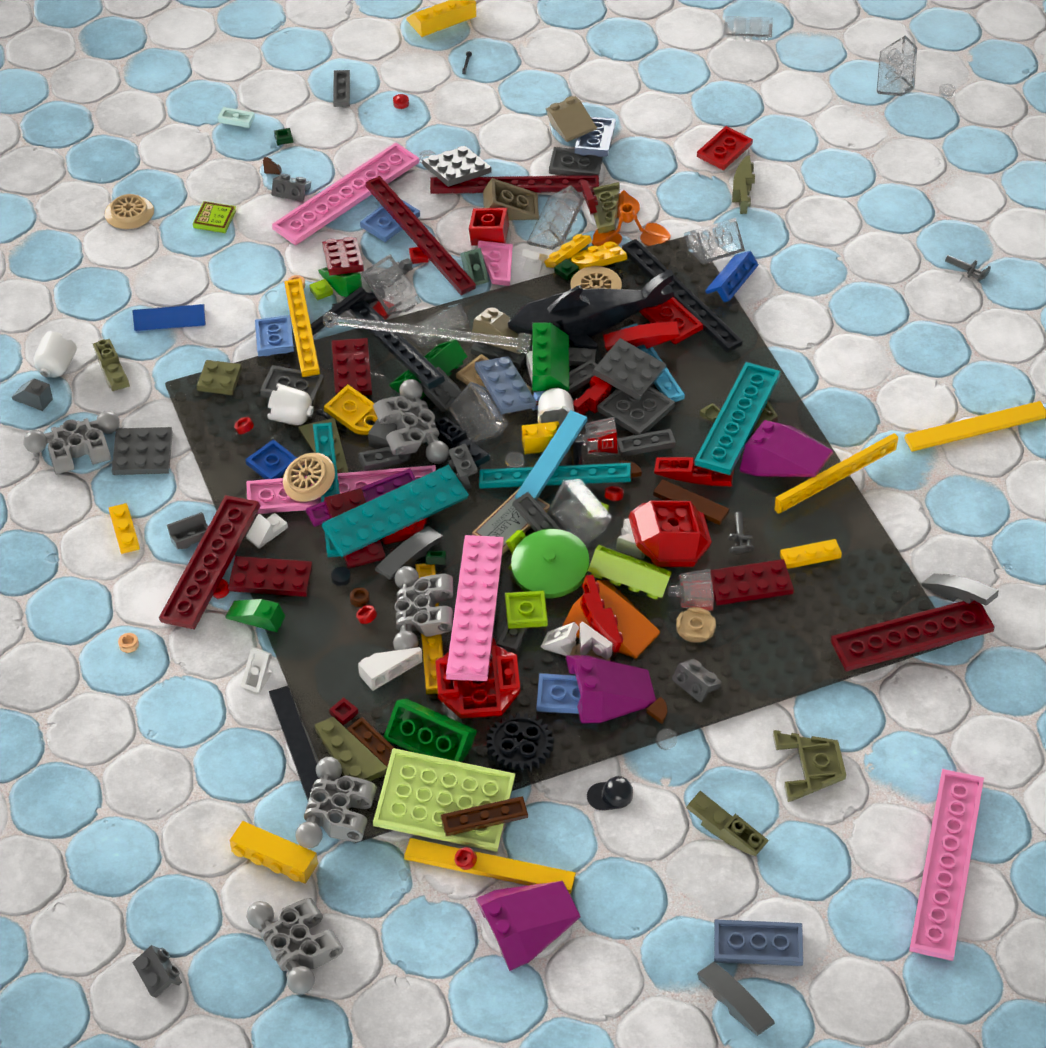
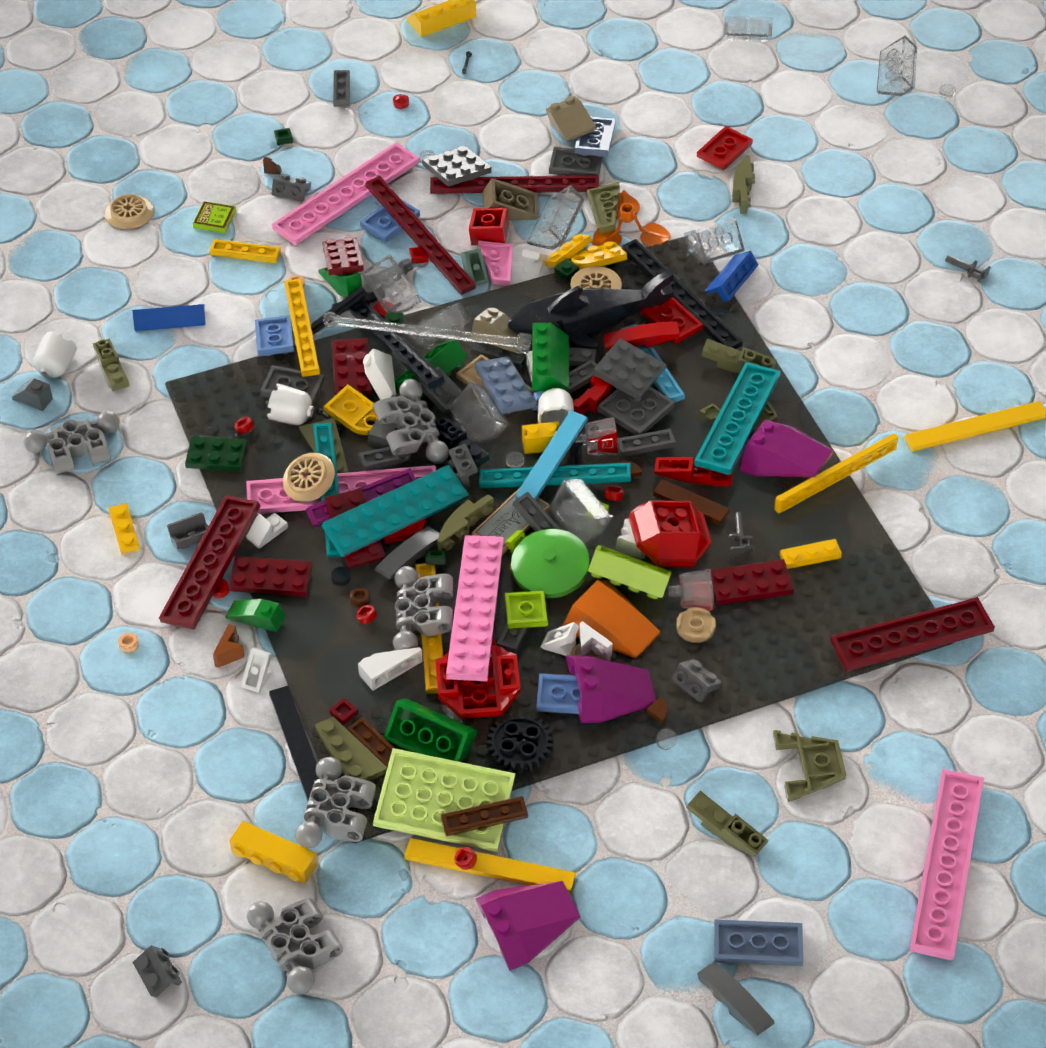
(142, 451): dark grey plate -> none
(216, 453): none -> dark green plate
(219, 377): olive plate -> none
(227, 648): none -> dark orange slope
(236, 117): light aqua plate -> none
(245, 251): none -> yellow tile
(270, 460): blue plate -> none
(321, 289): lime plate -> none
(380, 373): none -> white slope
(395, 318): none -> dark green plate
(460, 521): none -> olive slope
(589, 196): dark red plate -> none
(597, 616): red slope -> none
(611, 794): black cap -> none
(732, 359): none -> olive slope
(959, 587): slope -> none

